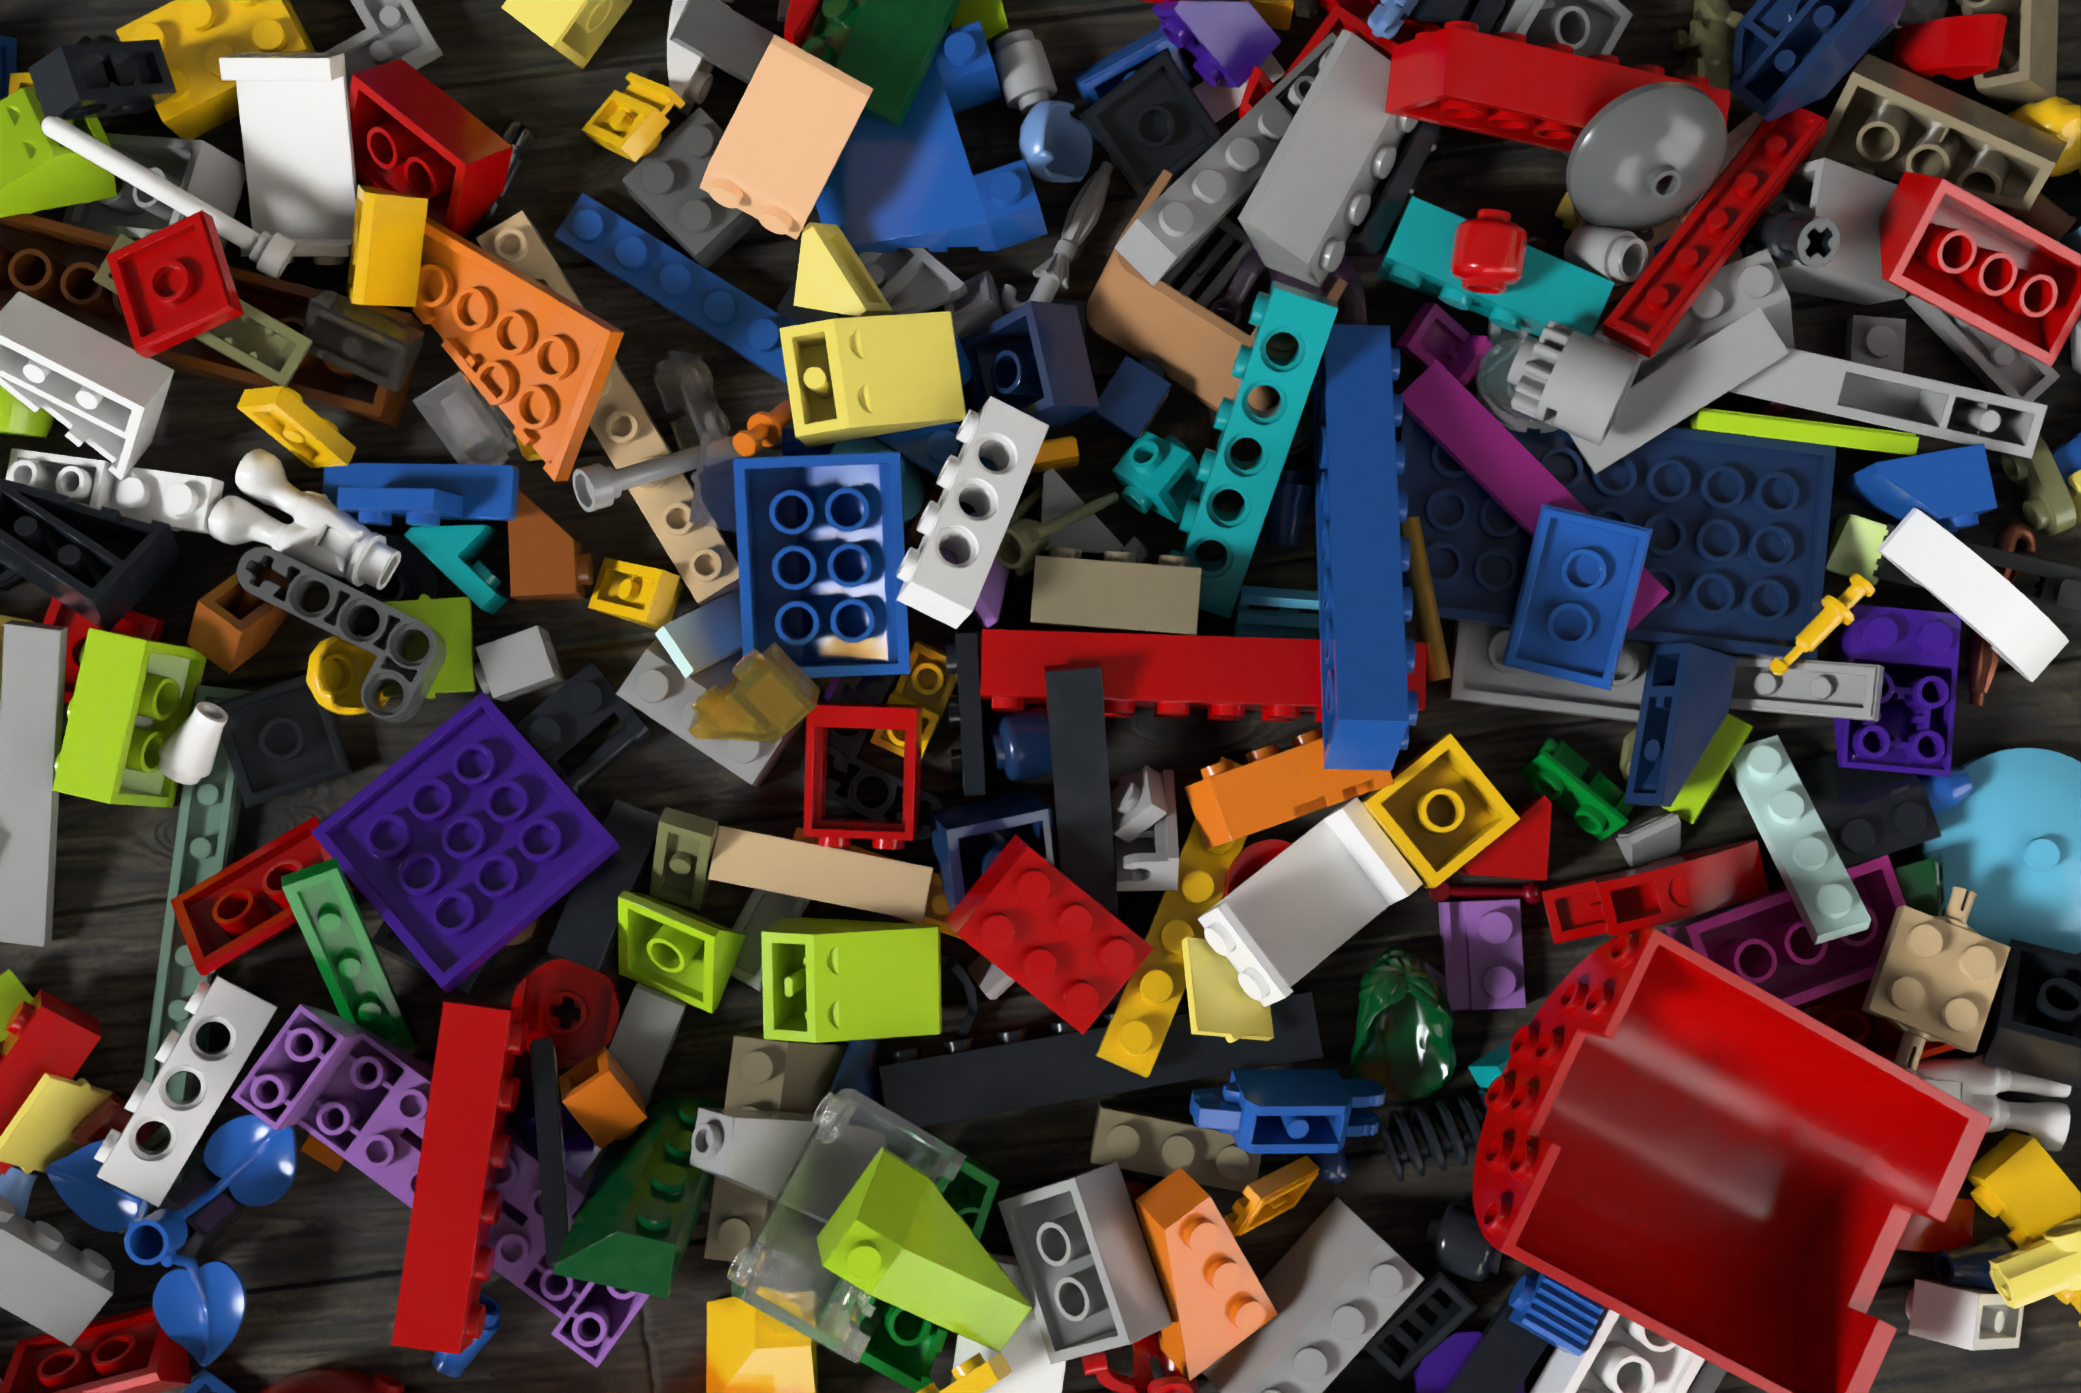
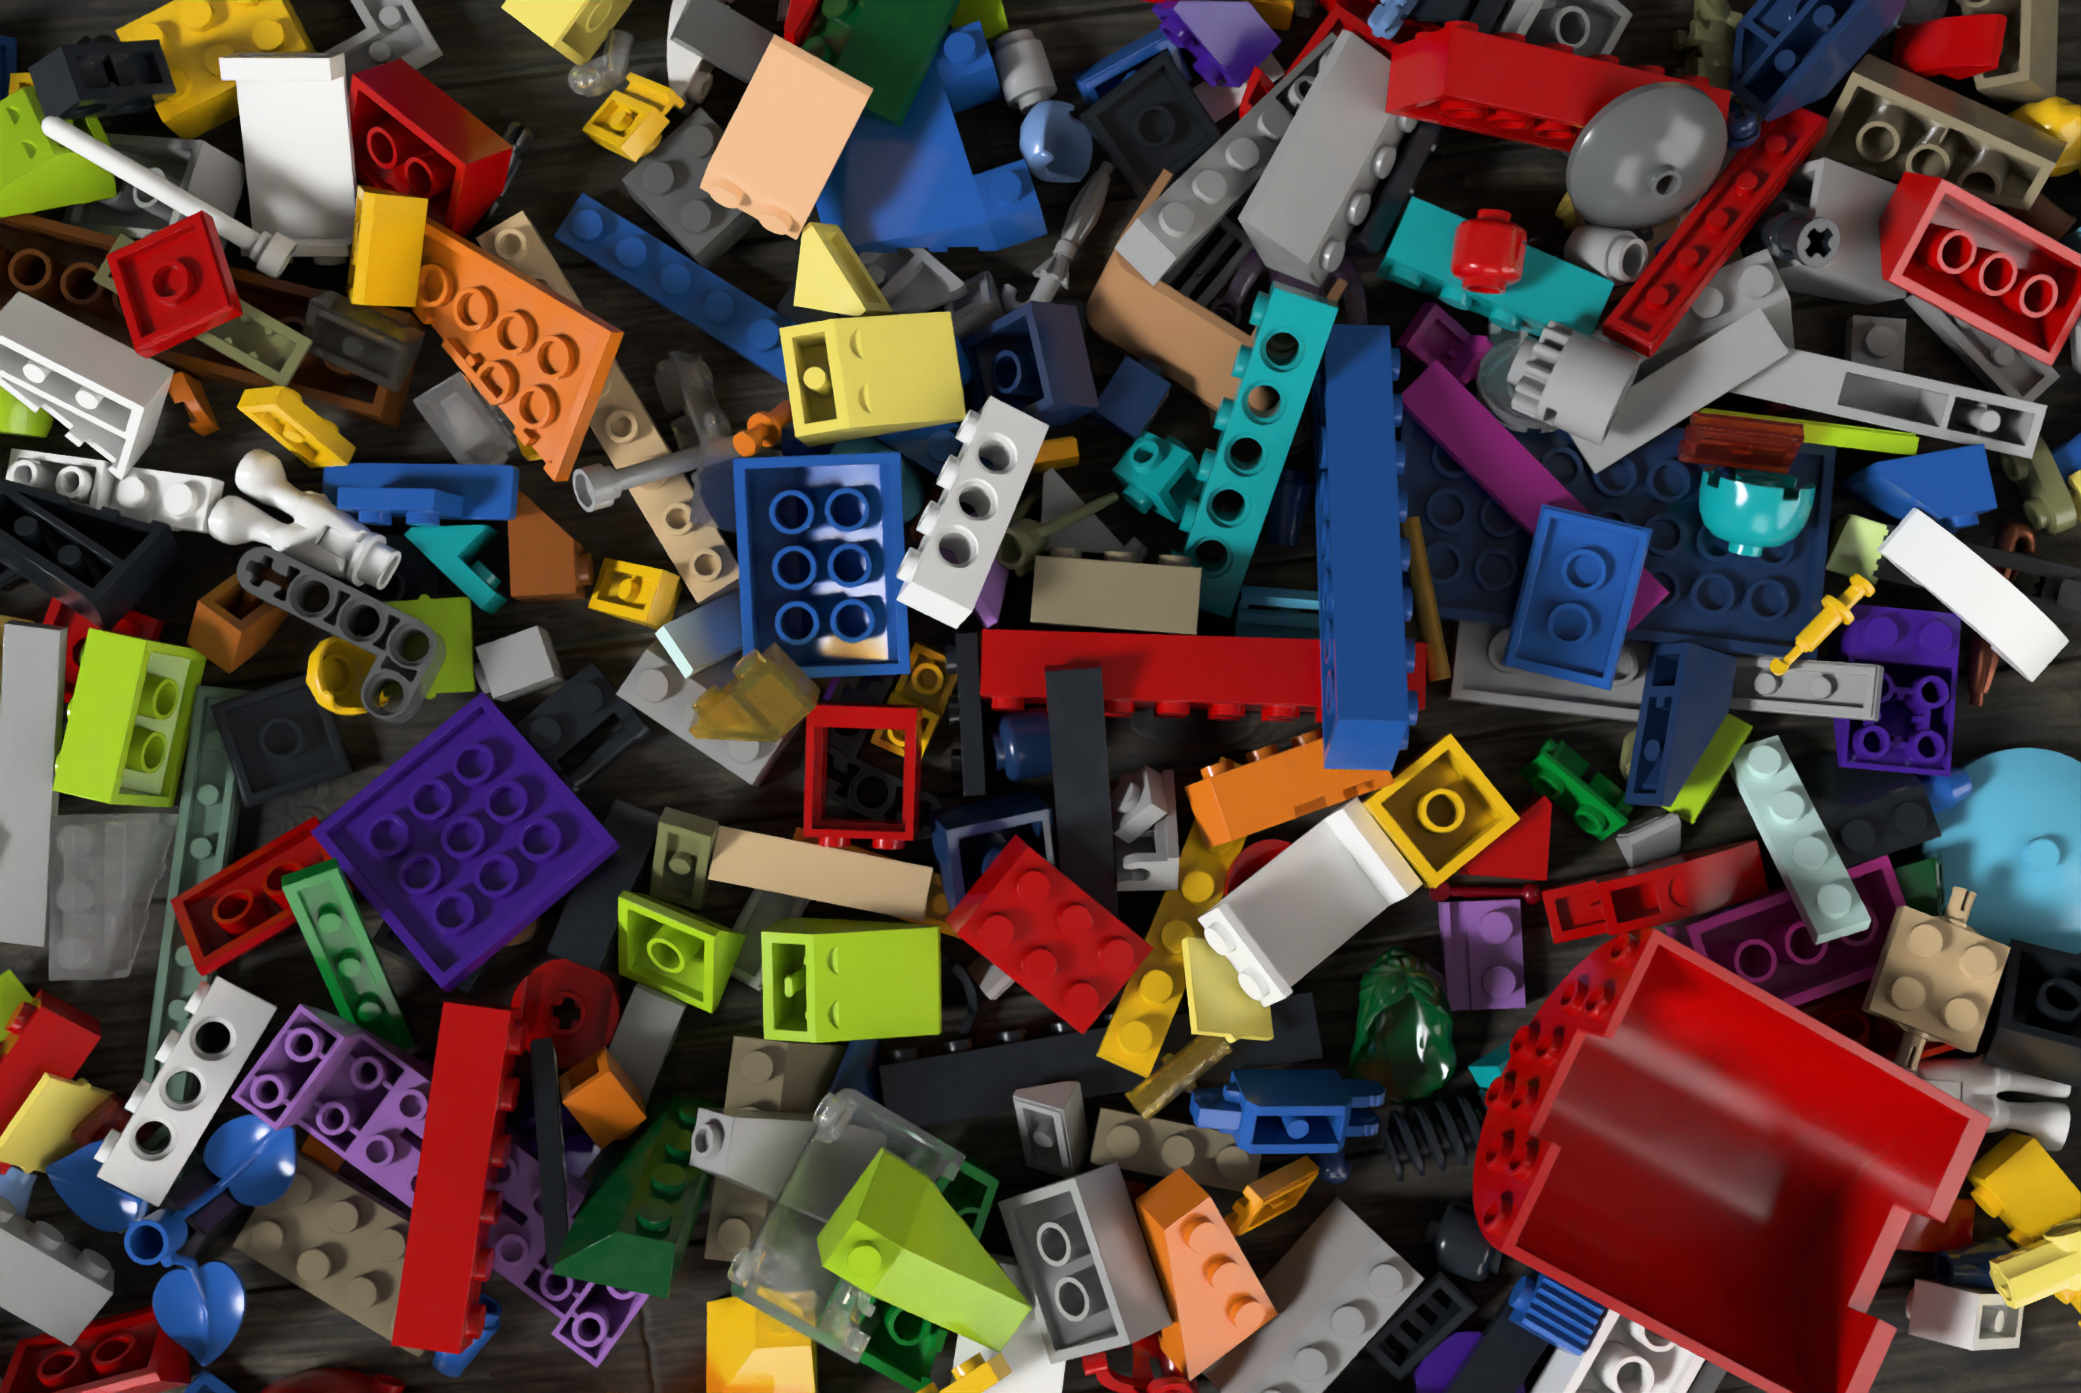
(102, 890): none -> clear wedge
(190, 391): none -> orange tile
(193, 746): white cone -> none
(334, 1244): none -> dark tan plate
(605, 71): none -> clear arm
(1053, 1127): none -> light grey slope
(1177, 1074): none -> clear yellow pin
(1740, 442): none -> clear red tile
(1741, 131): none -> dark blue arm
(1754, 508): none -> teal cylinder

